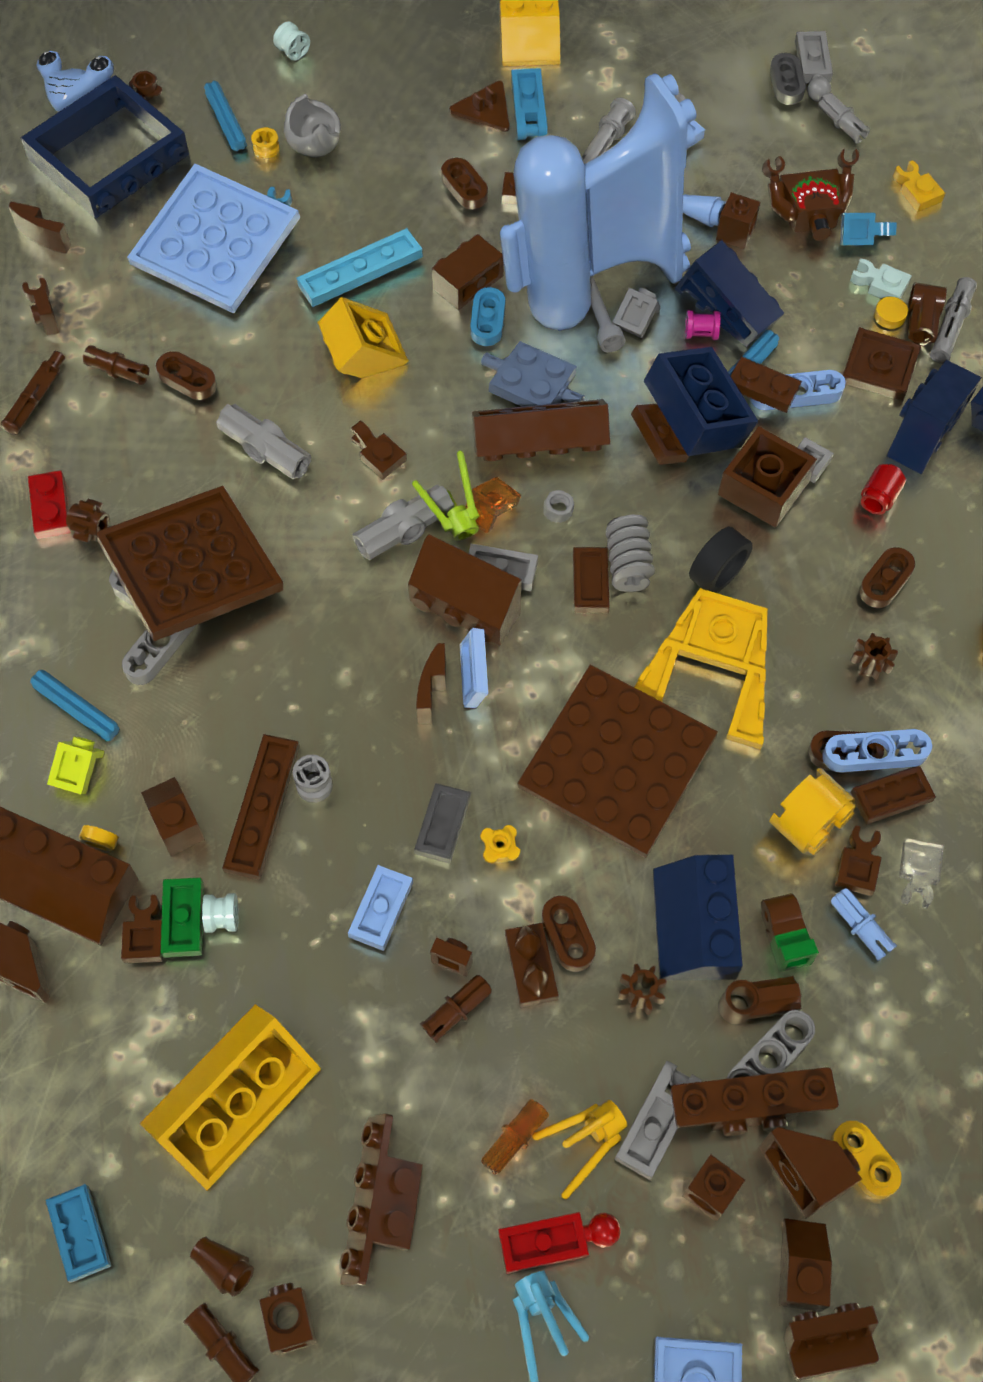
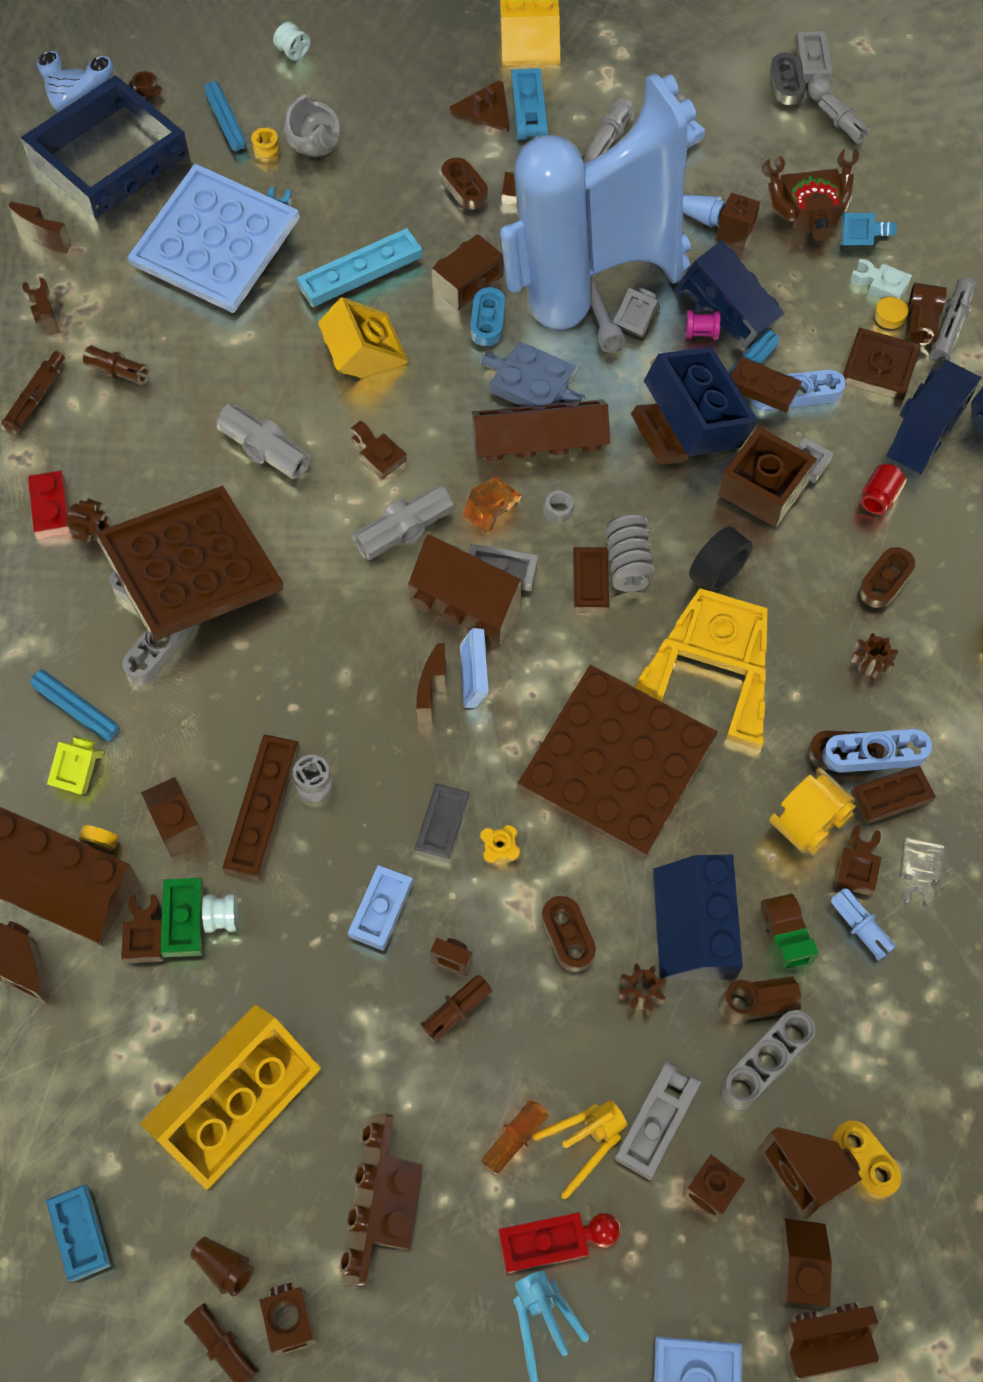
(189, 375): reddish brown plate -> none
(460, 520): lime plant -> none
(531, 965): reddish brown tile -> none
(753, 1100): reddish brown bracket -> none
(918, 189): yellow plate -> none

